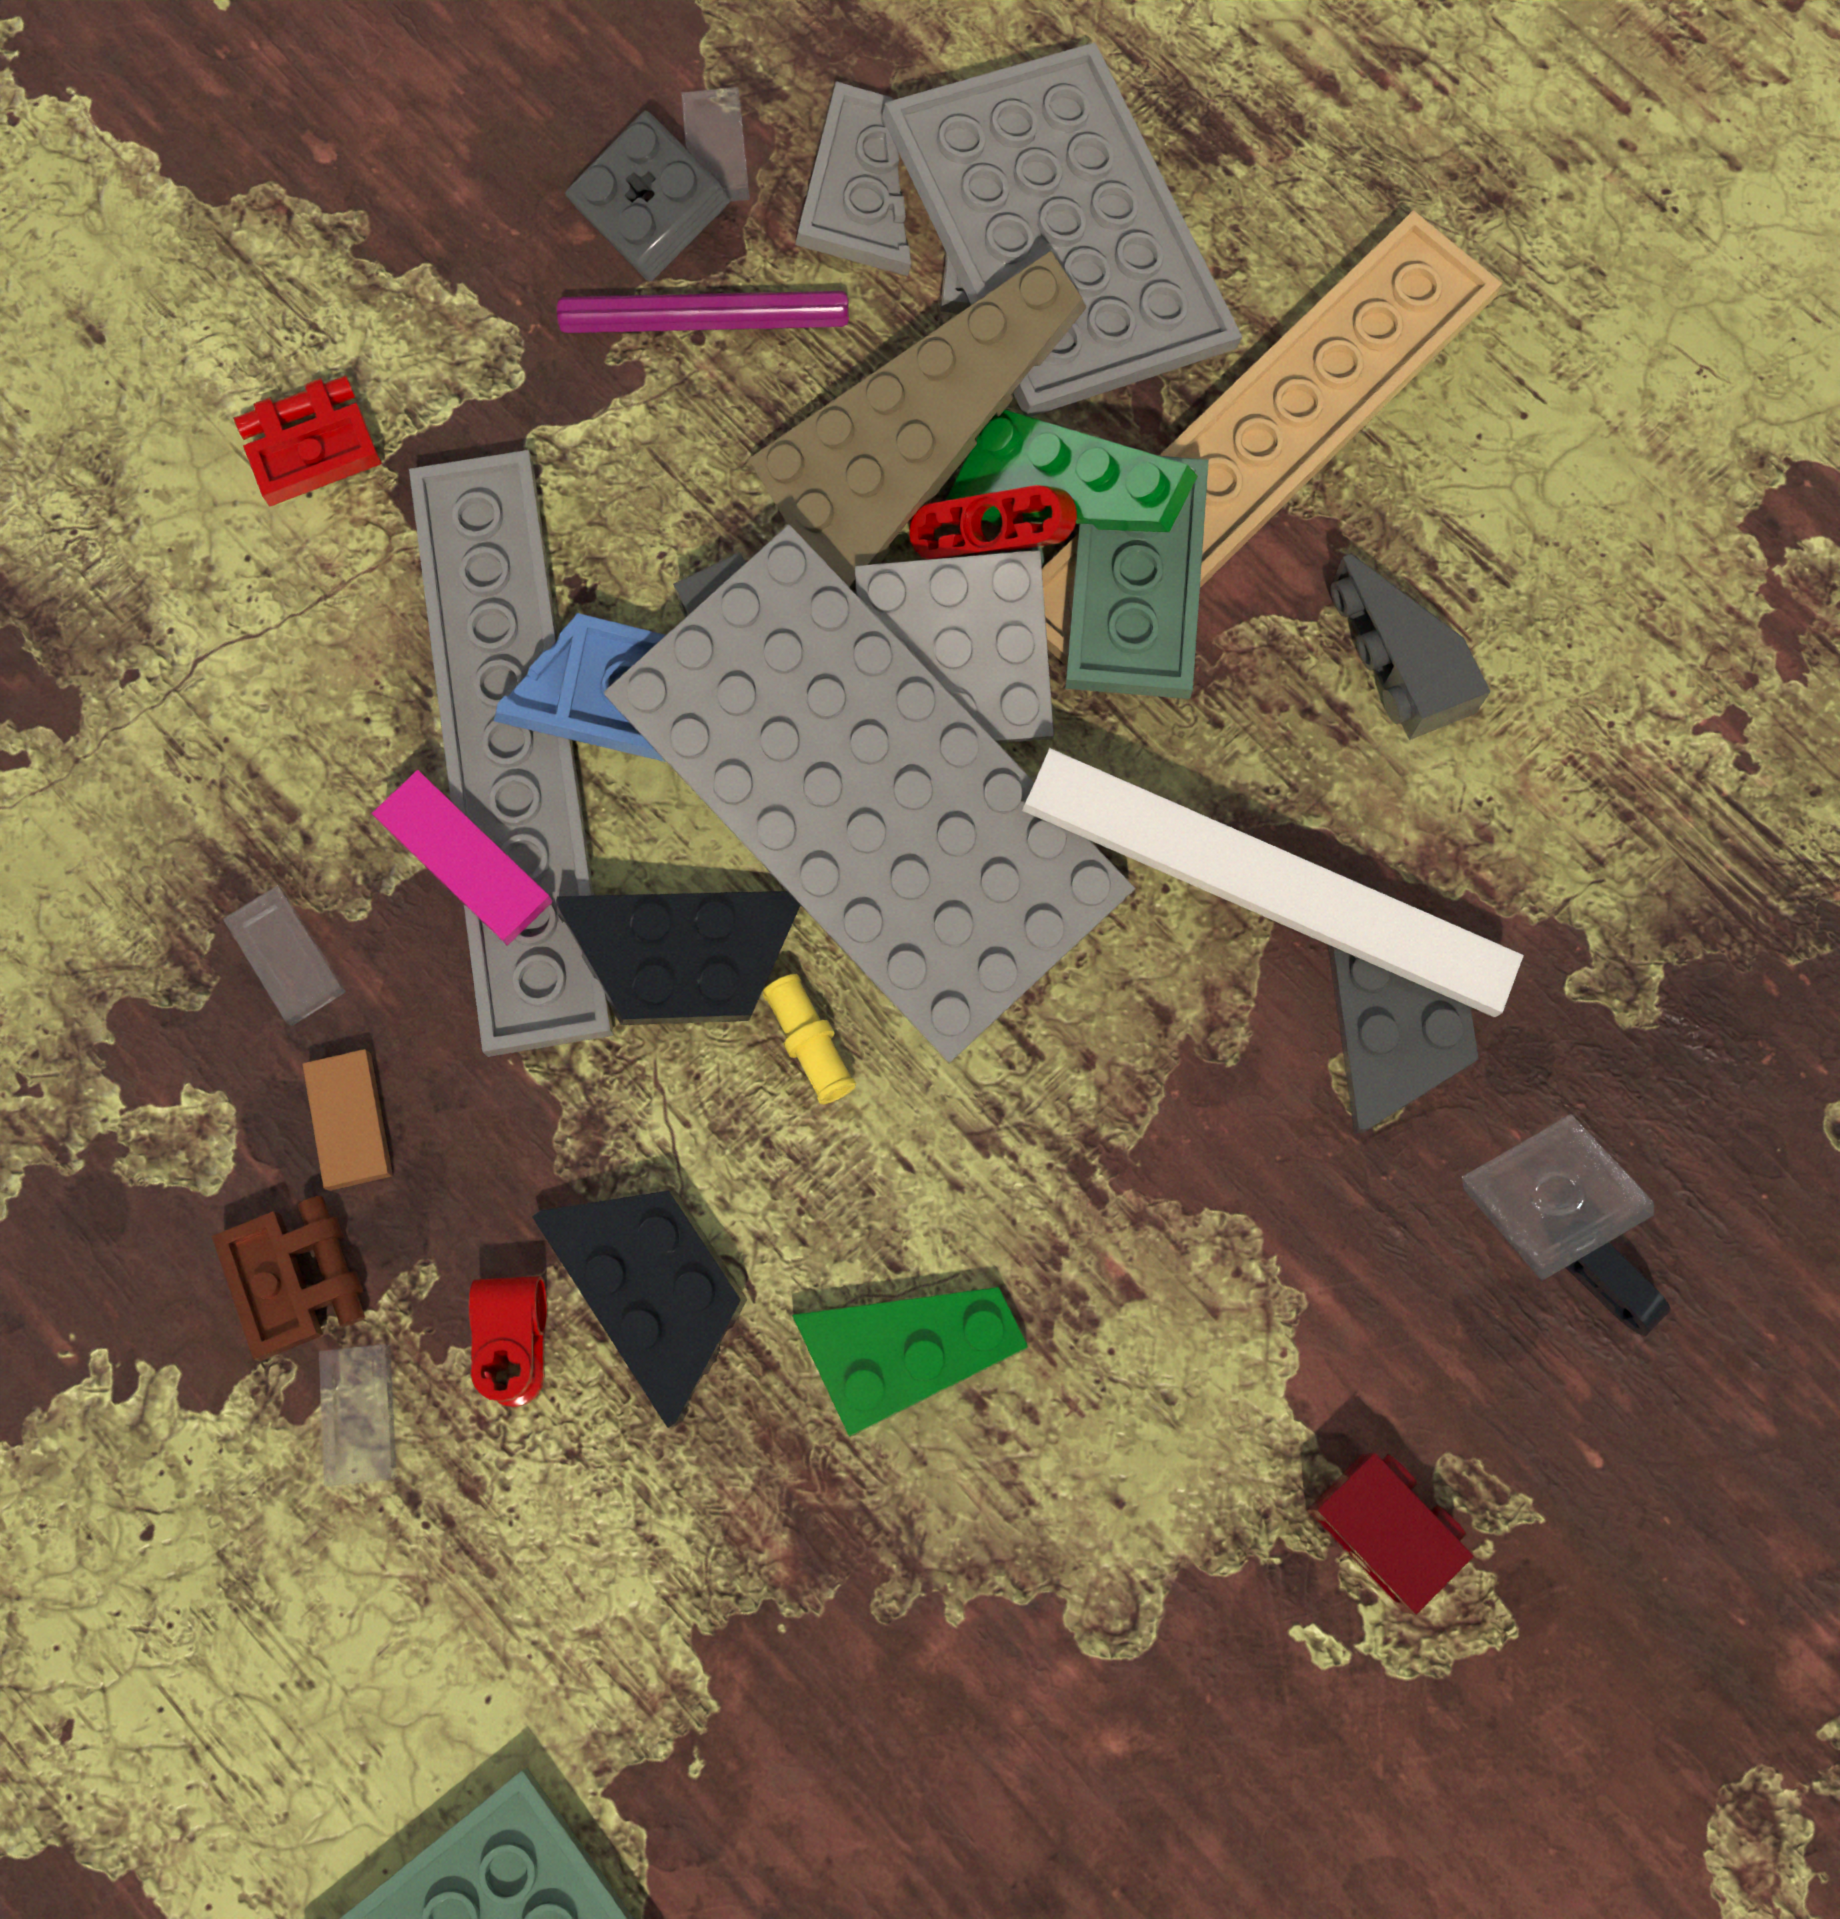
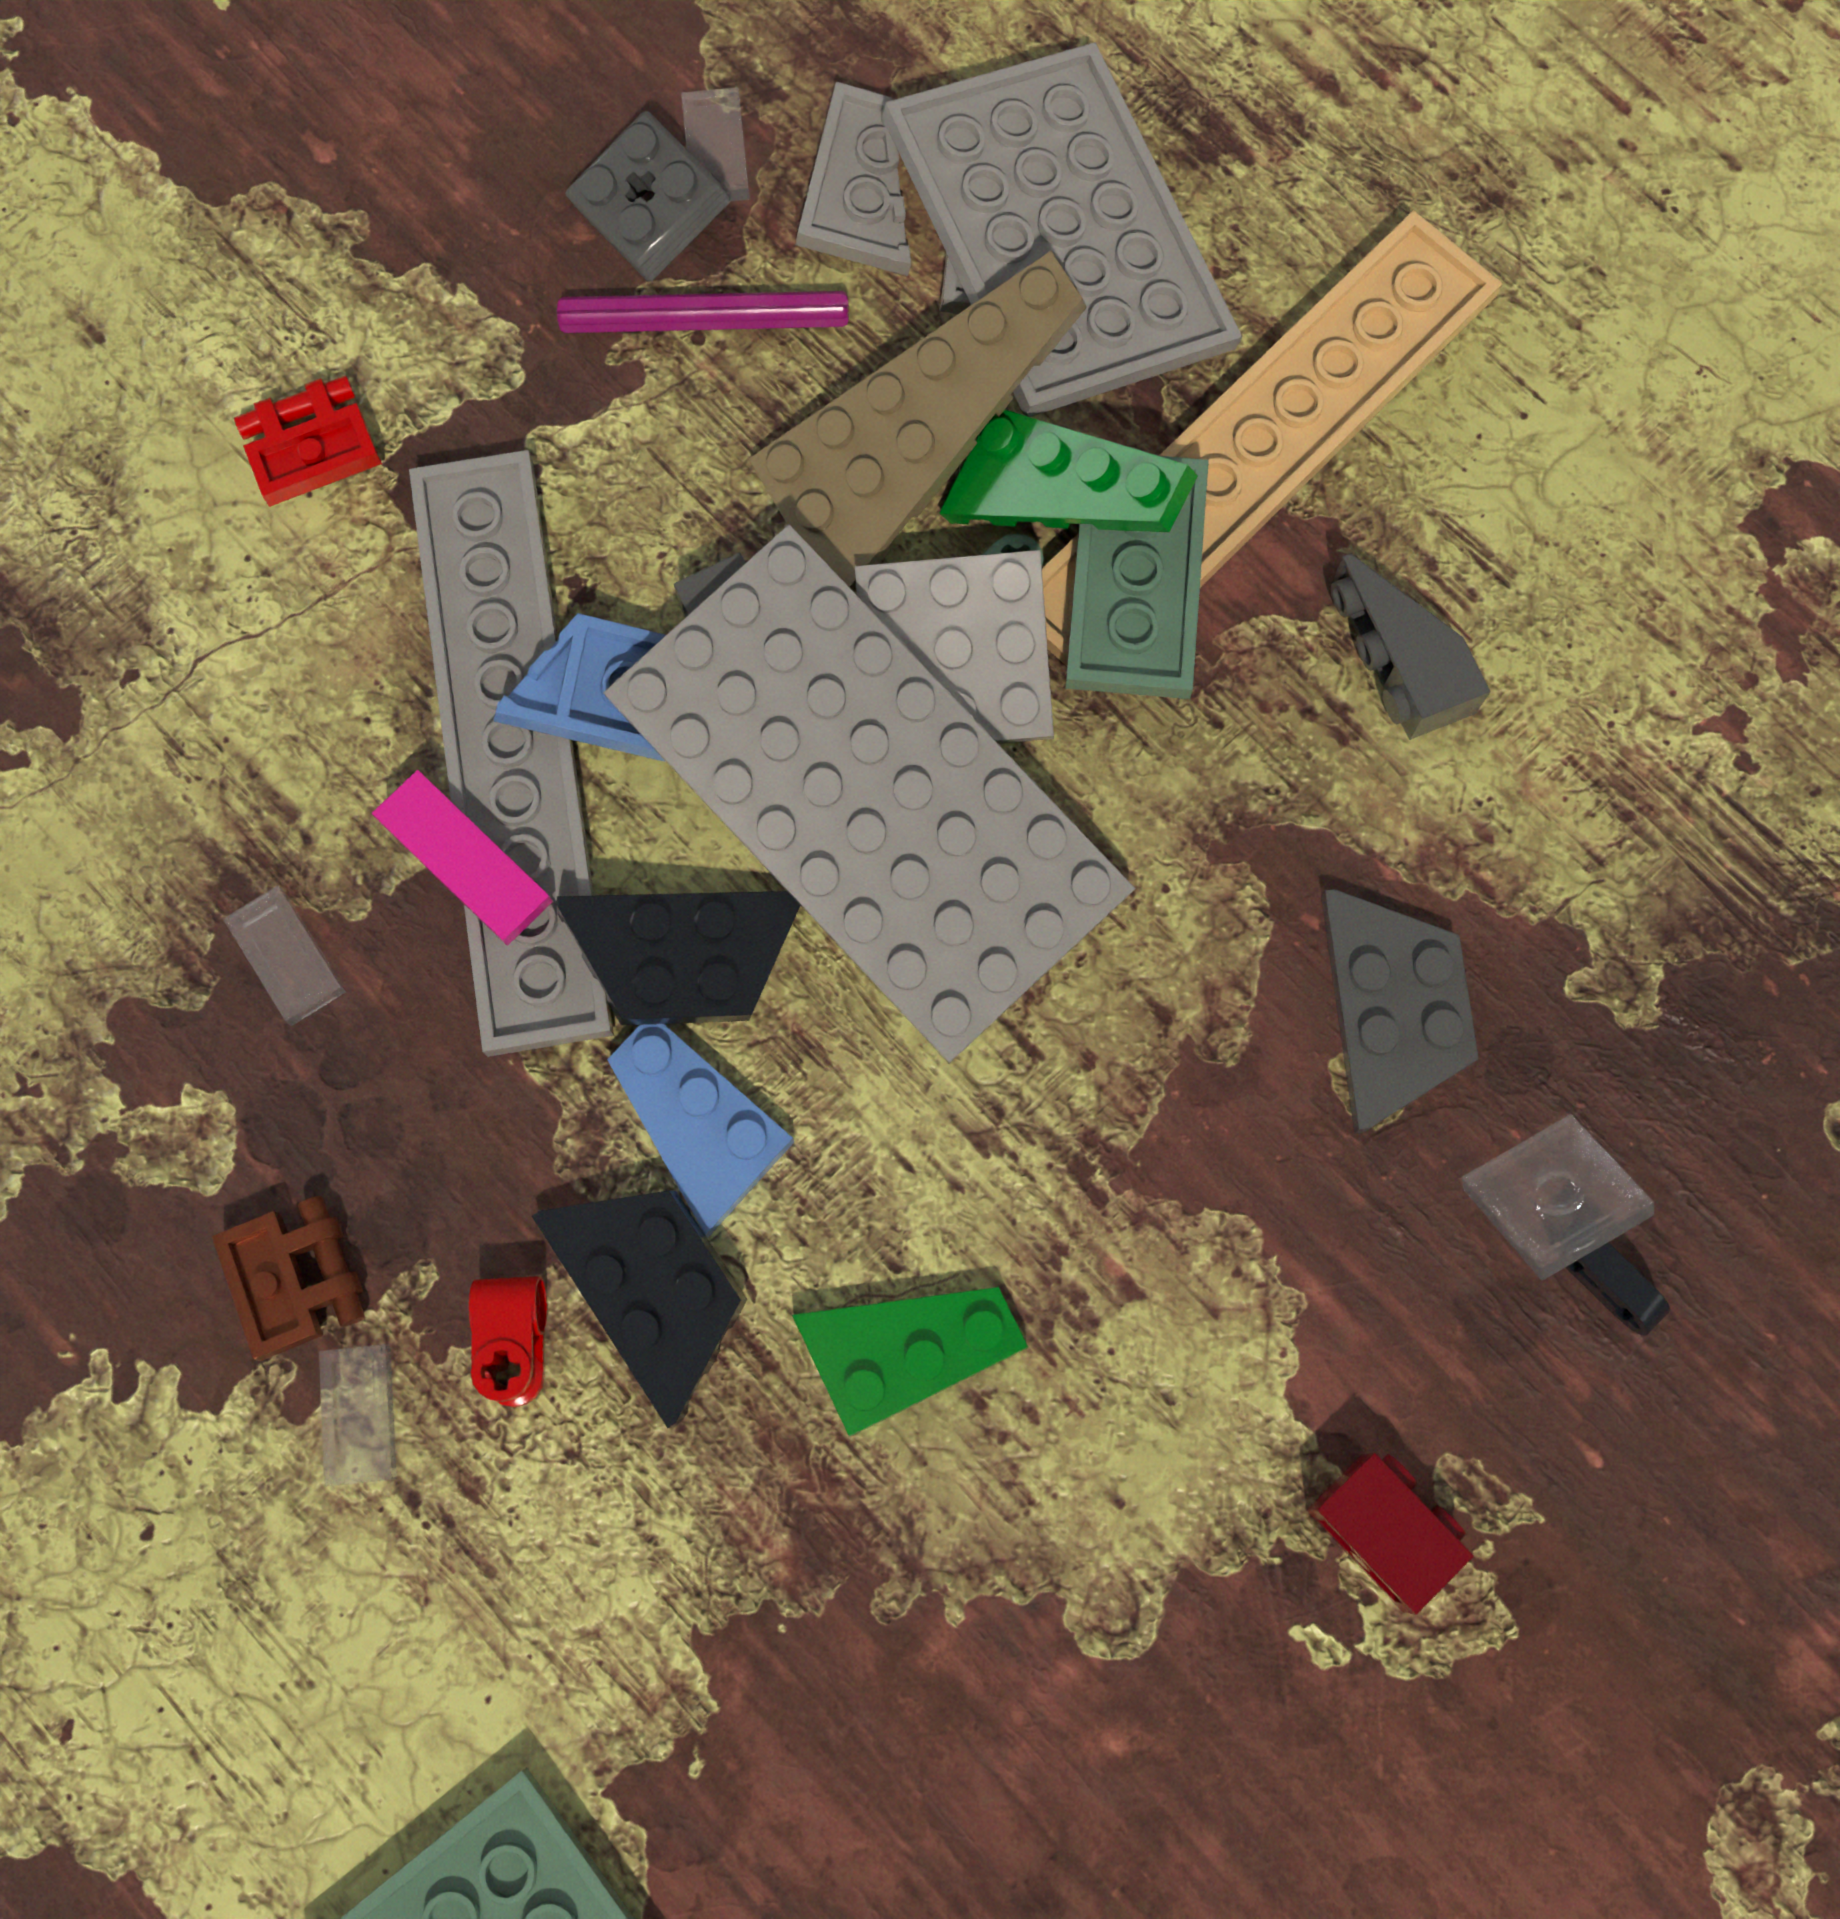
(347, 1120): medium nougat tile -> none
(698, 1121): none -> medium blue wing
(809, 1039): light yellow pin -> none
(1014, 533): red beam -> none
(1273, 883): white tile -> none

